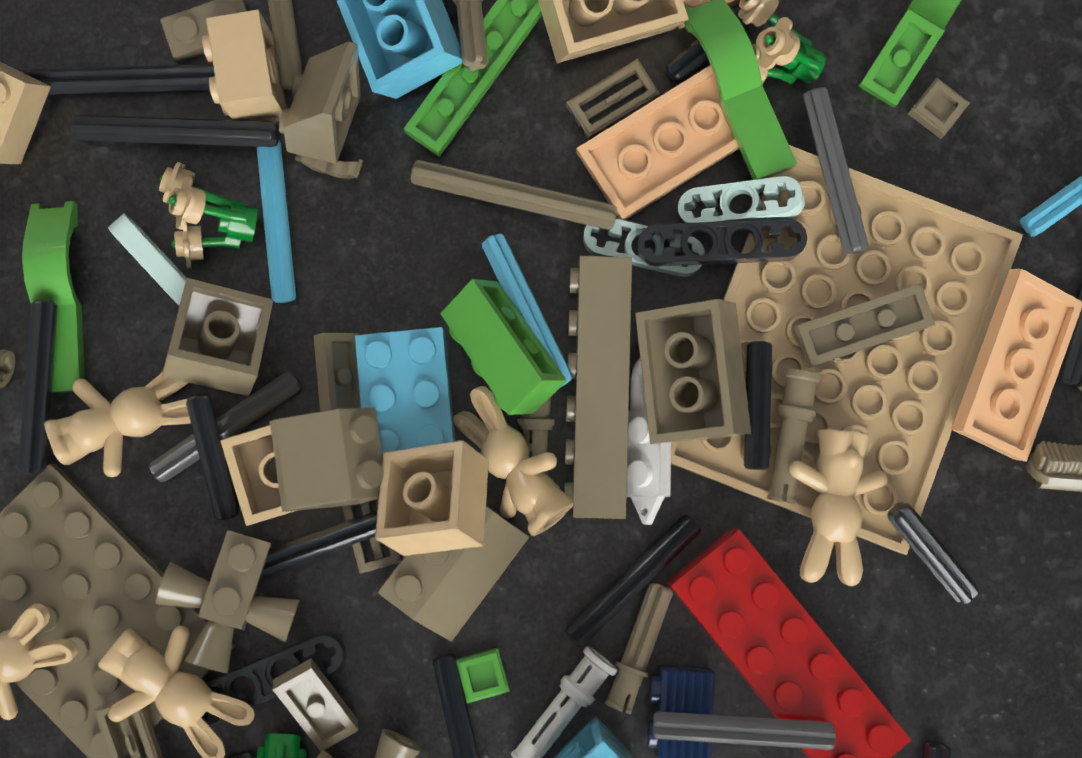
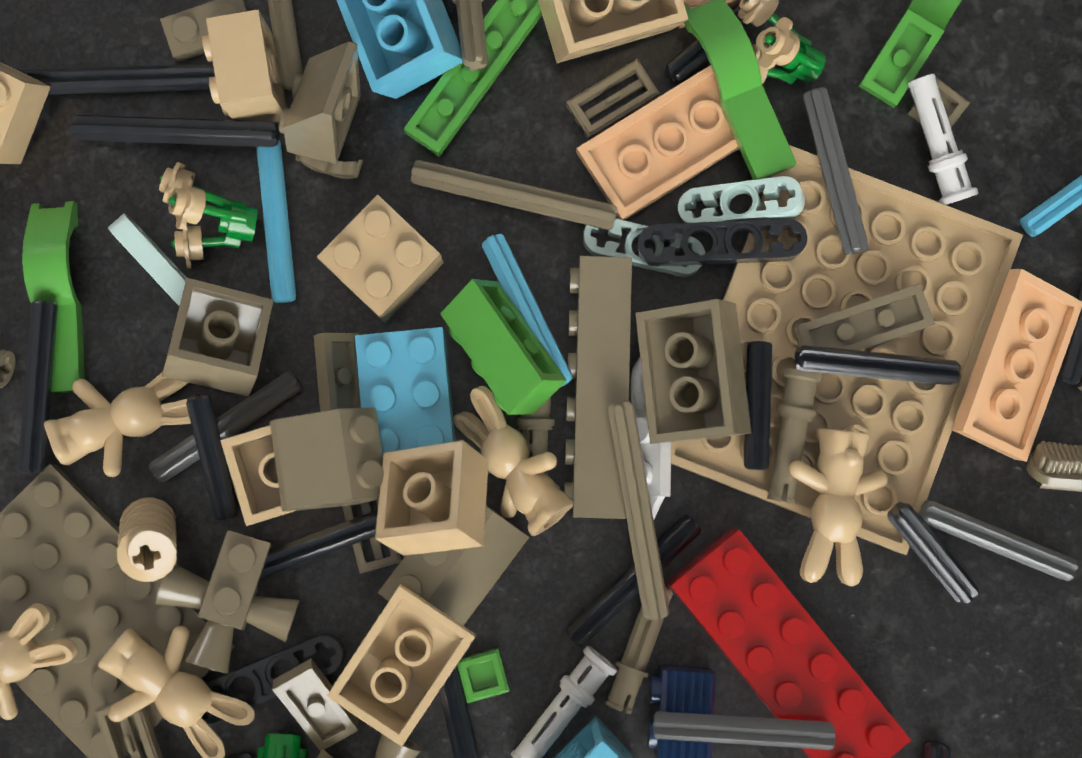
(147, 539): none -> tan piece
(381, 258): none -> tan brick
(401, 665): none -> tan slope
(638, 510): none -> dark tan axle
(876, 365): none -> black axle
(947, 160): none -> white pin
(998, 540): none -> dark grey axle

